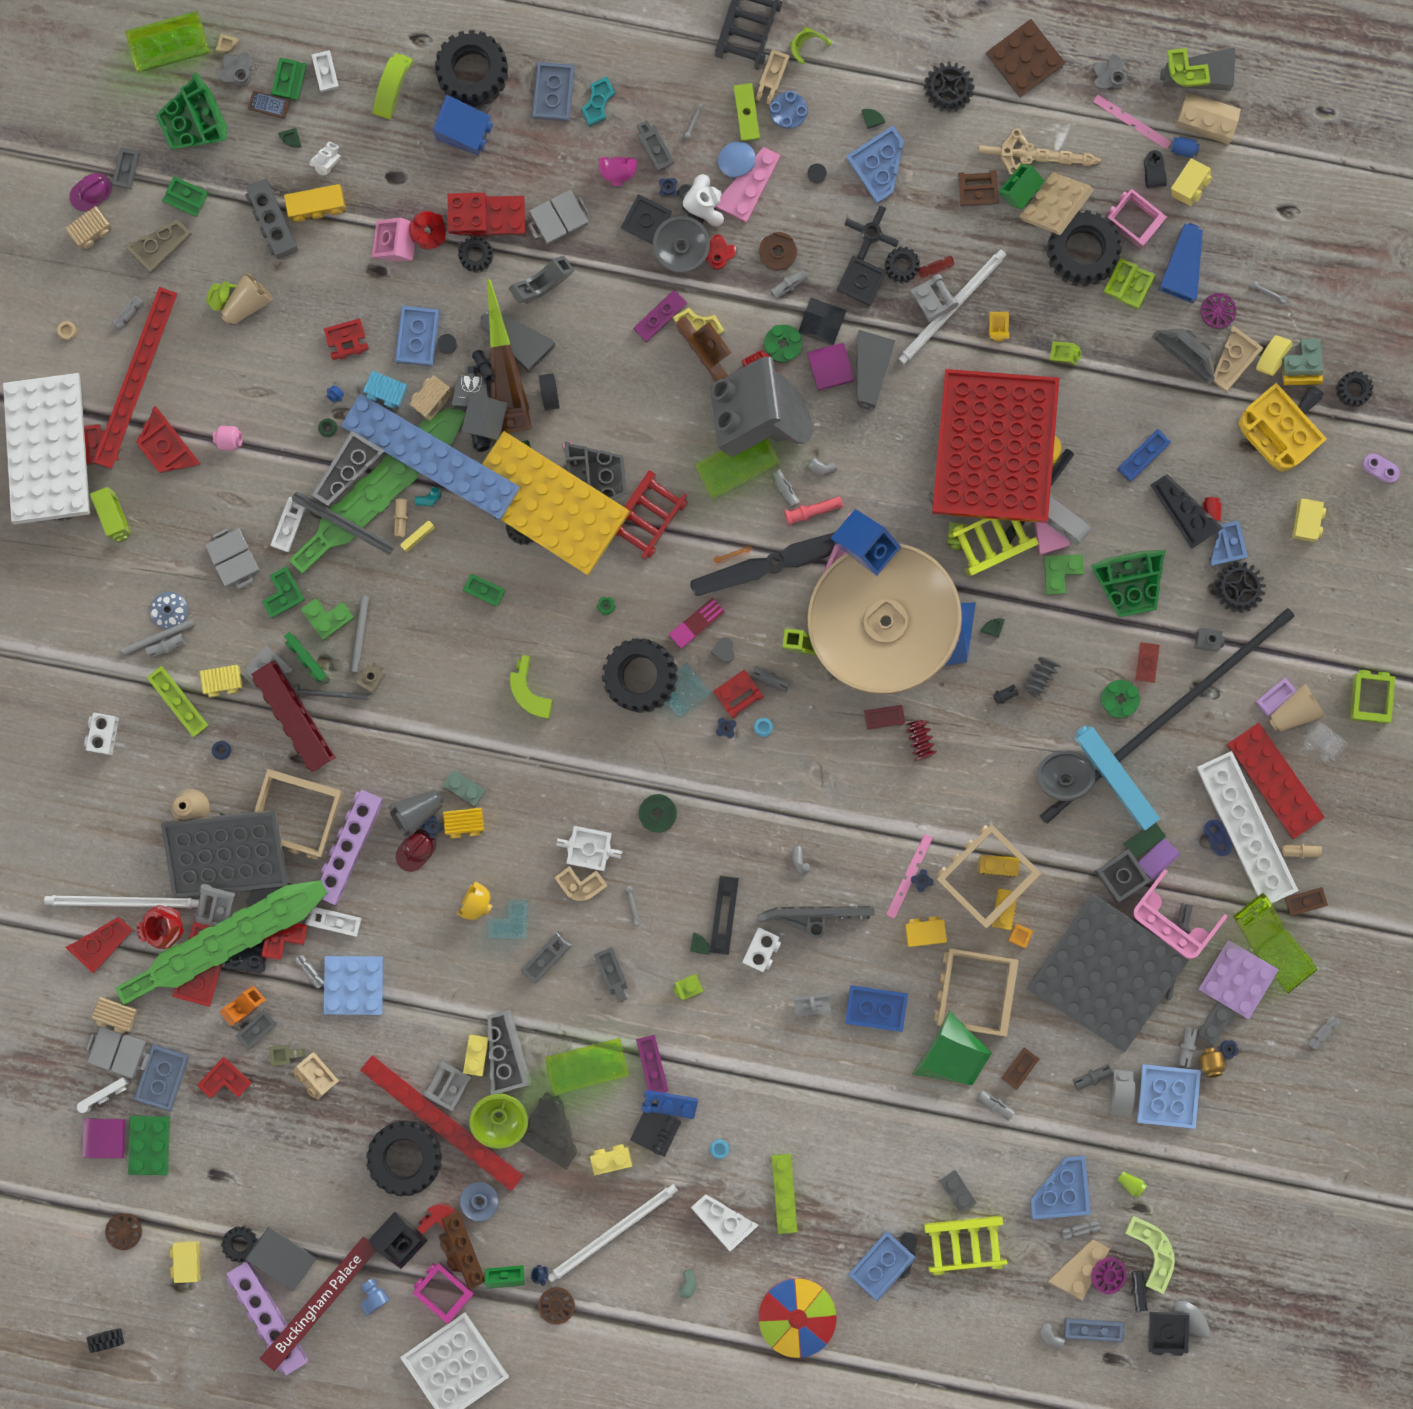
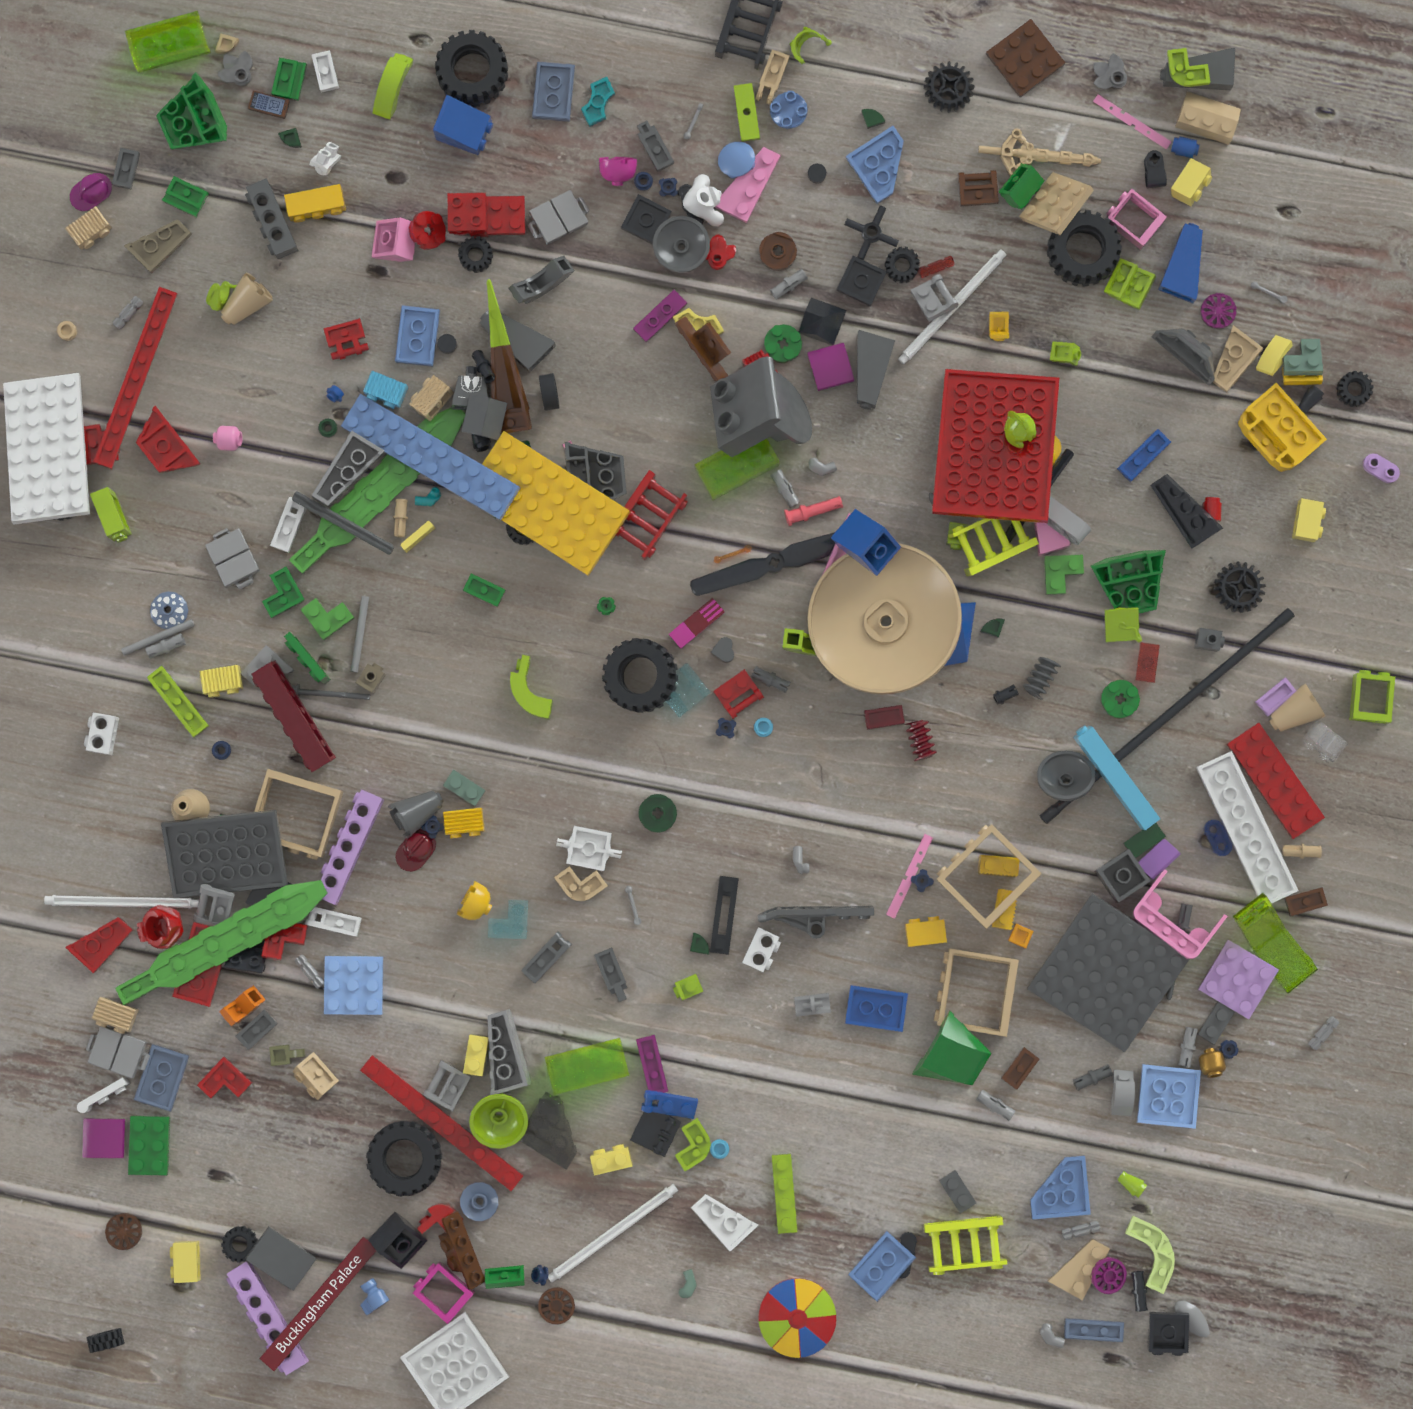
(643, 175): none -> dark blue plate
(699, 1145): none -> lime plate
(1019, 428): none -> lime helmet
(1122, 625): none -> lime hat
(1229, 544): medium blue wing -> none

